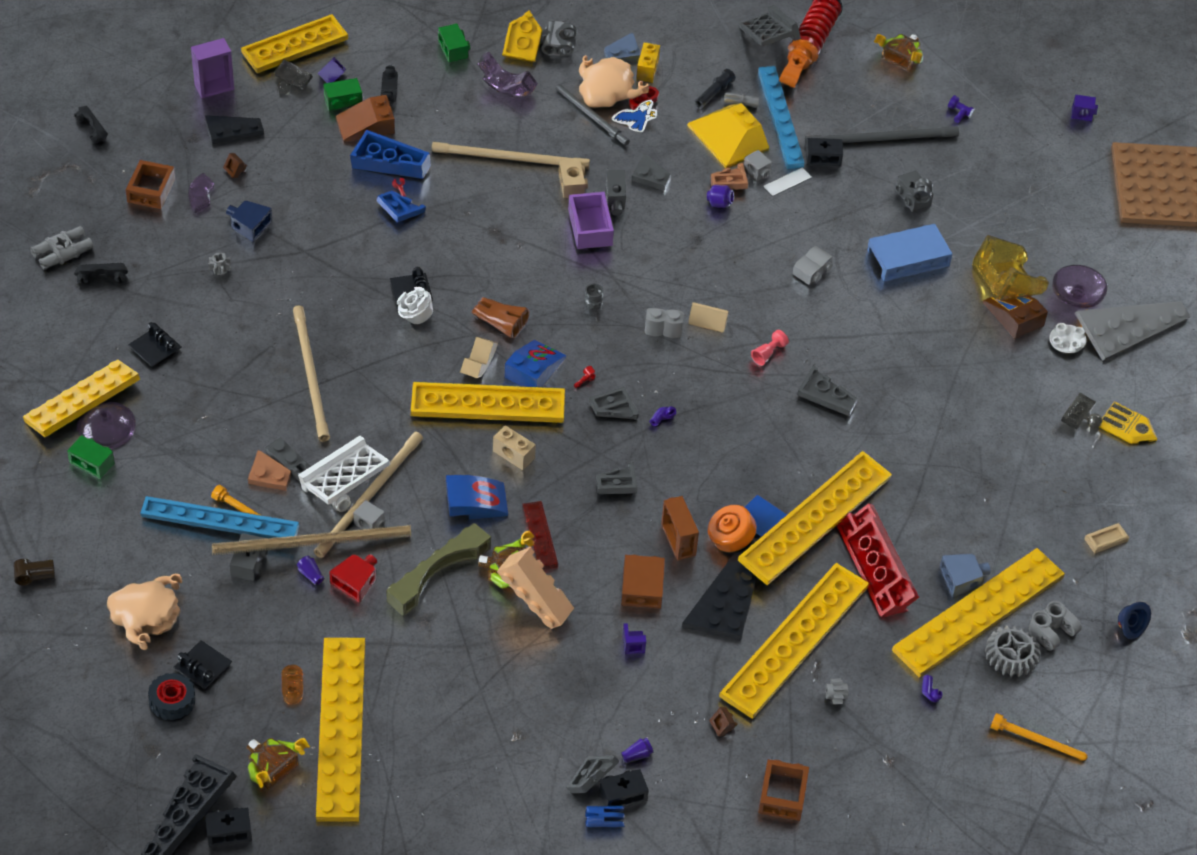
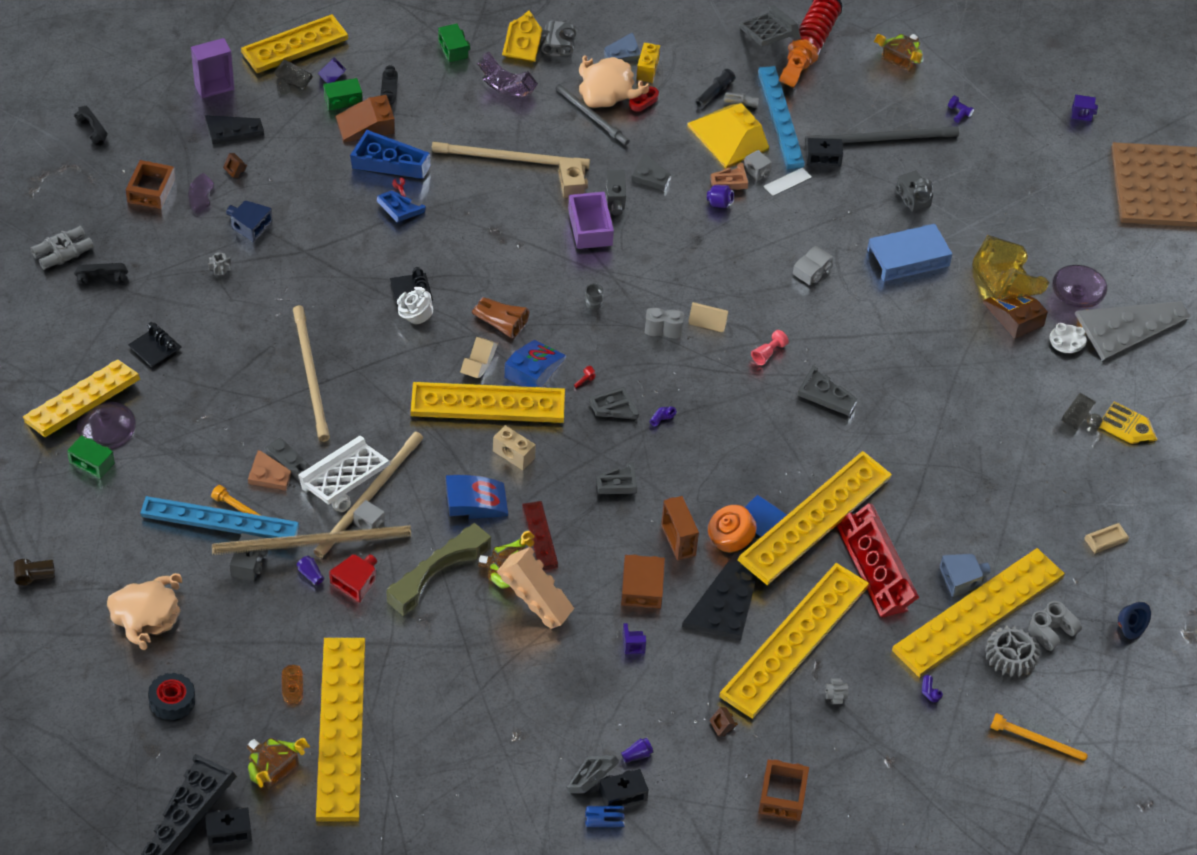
(202, 664): black hinge -> none
(636, 118): sticker -> none

